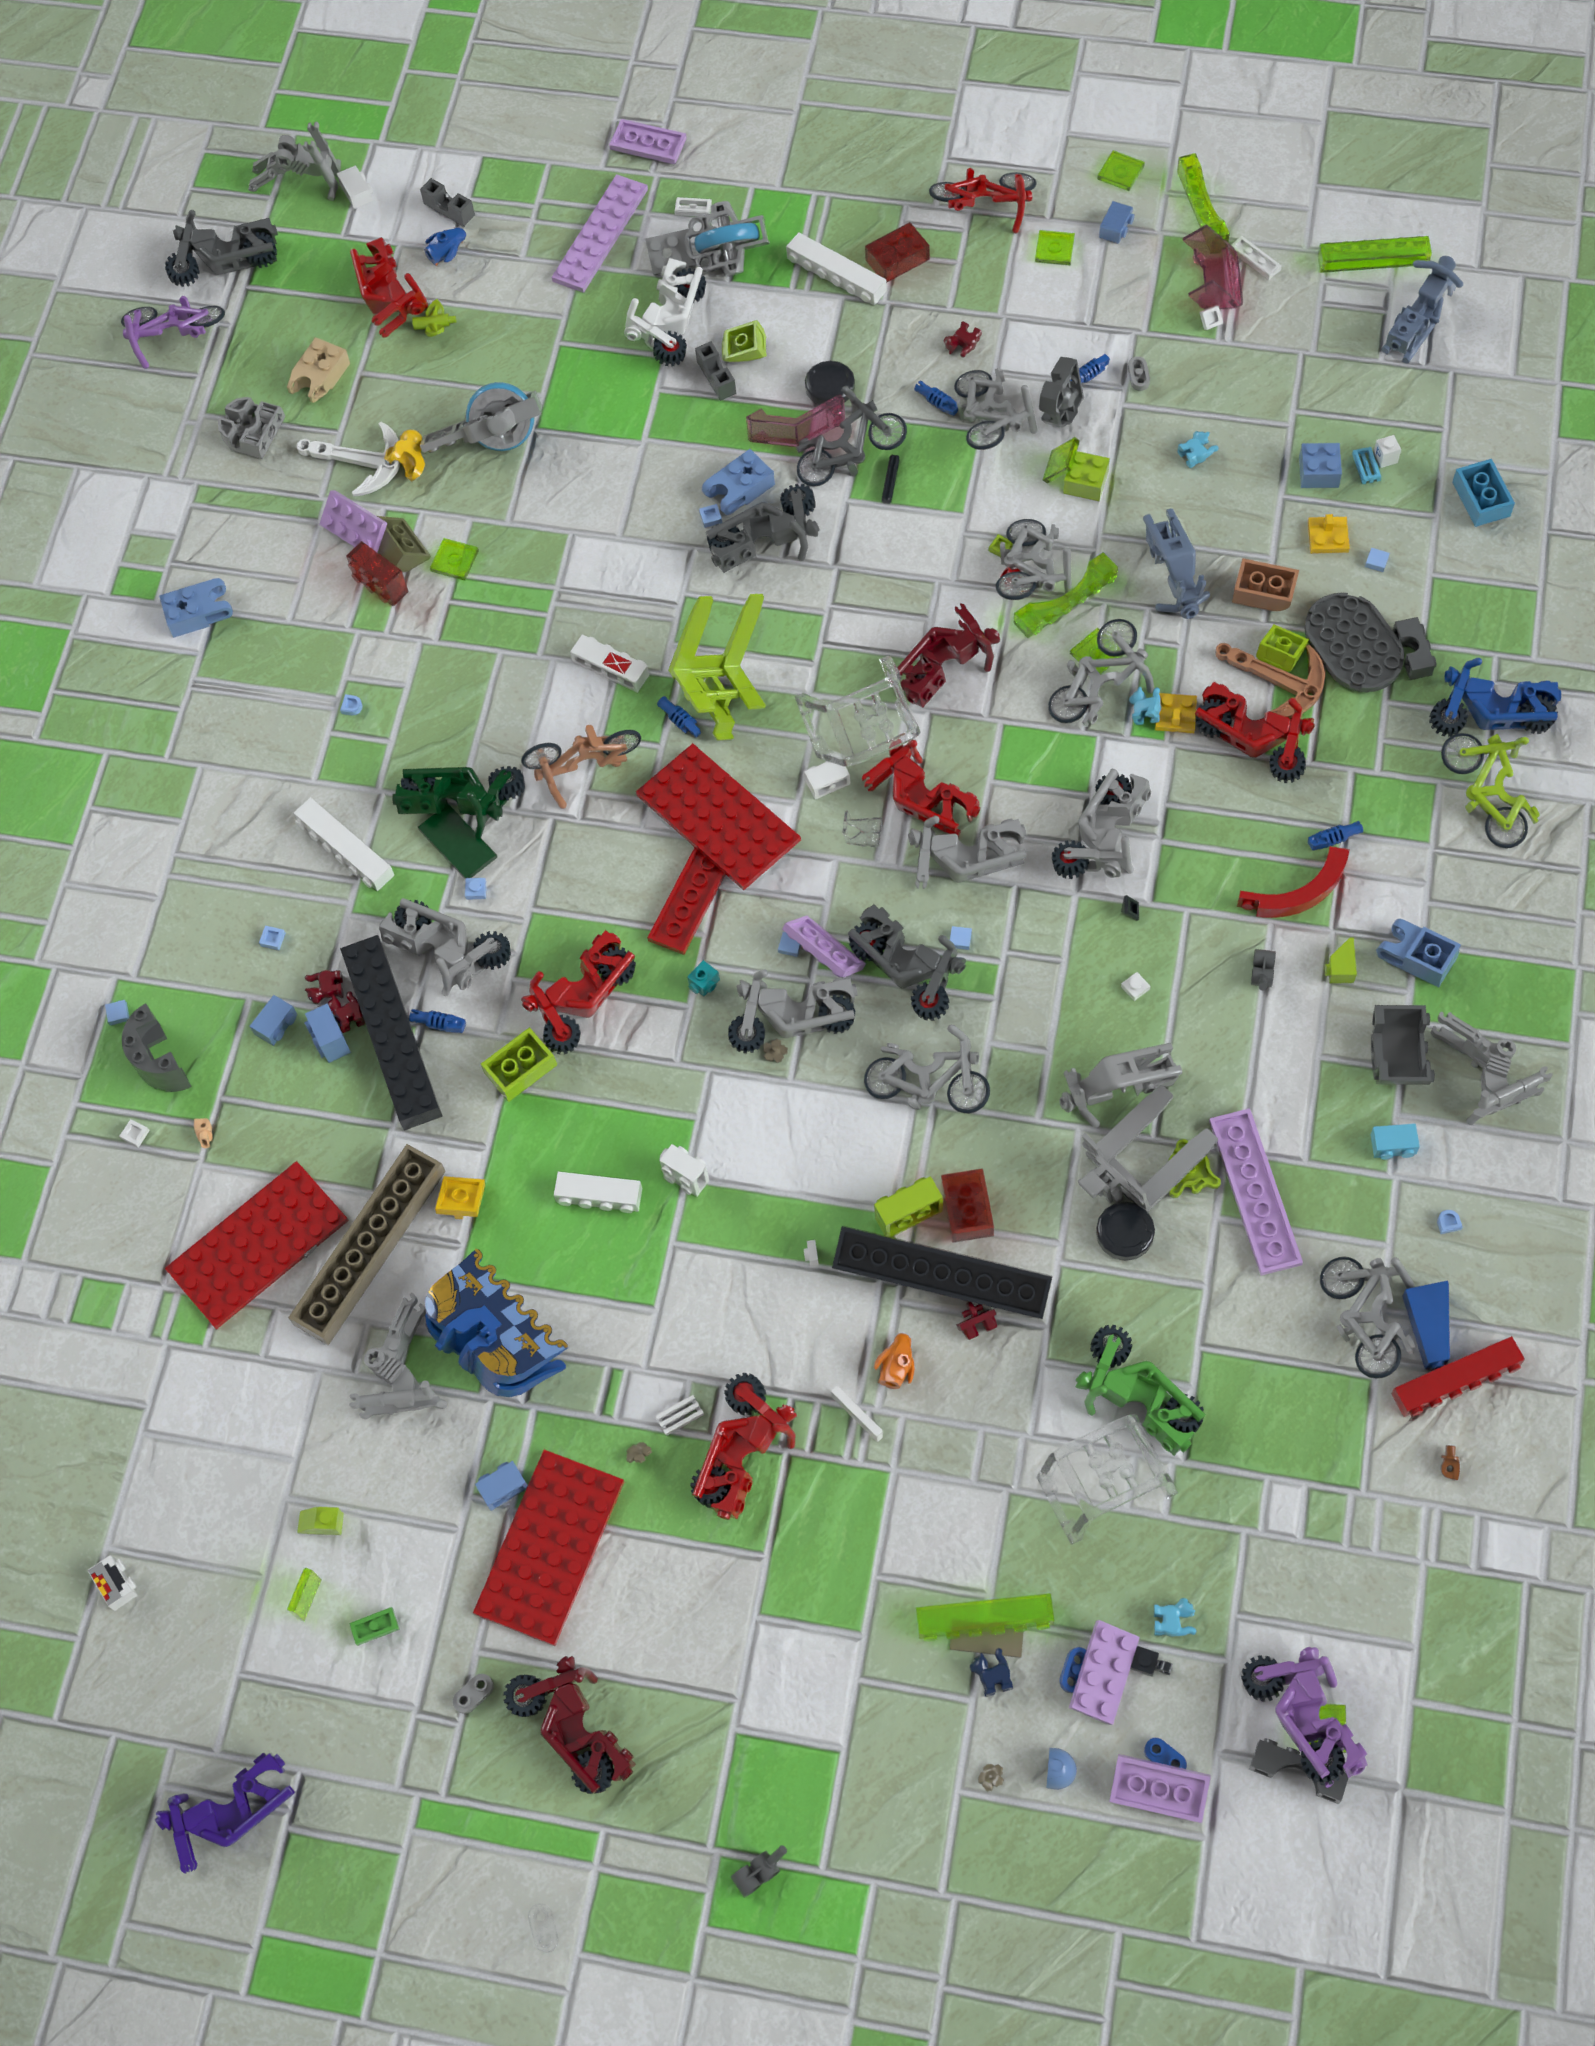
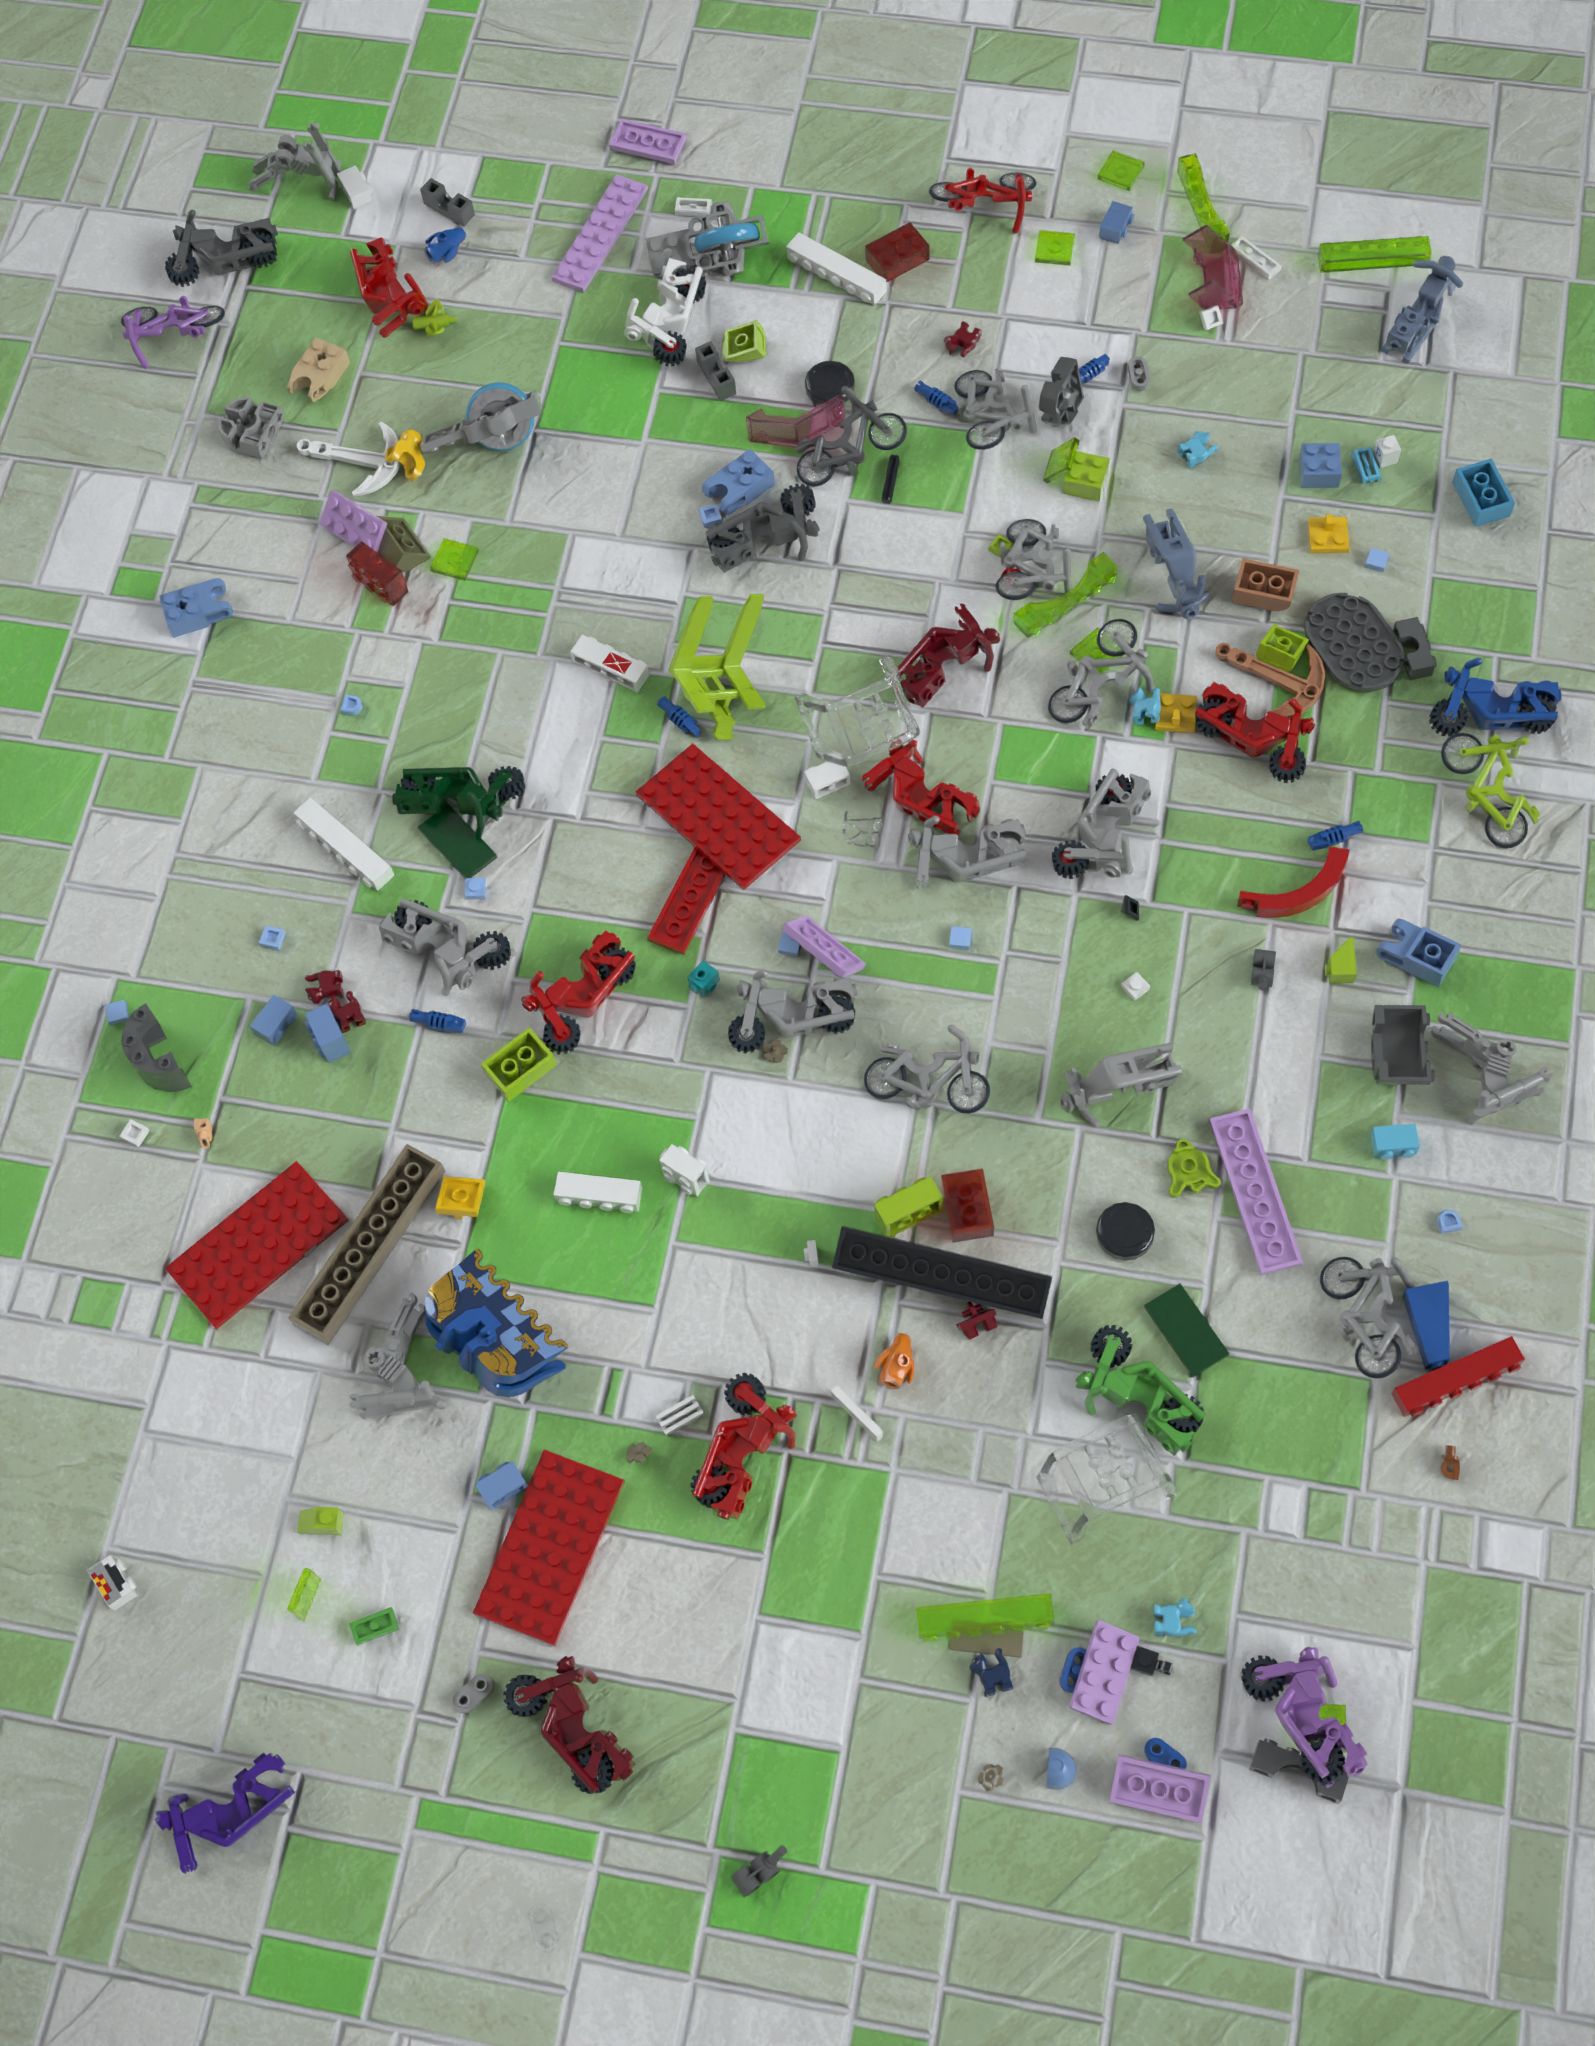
(391, 1033): black brick -> none
(547, 757): nougat piece -> none
(907, 966): dark grey piece -> none
(1114, 1180): light grey piece -> none
(1186, 1330): none -> dark green tile

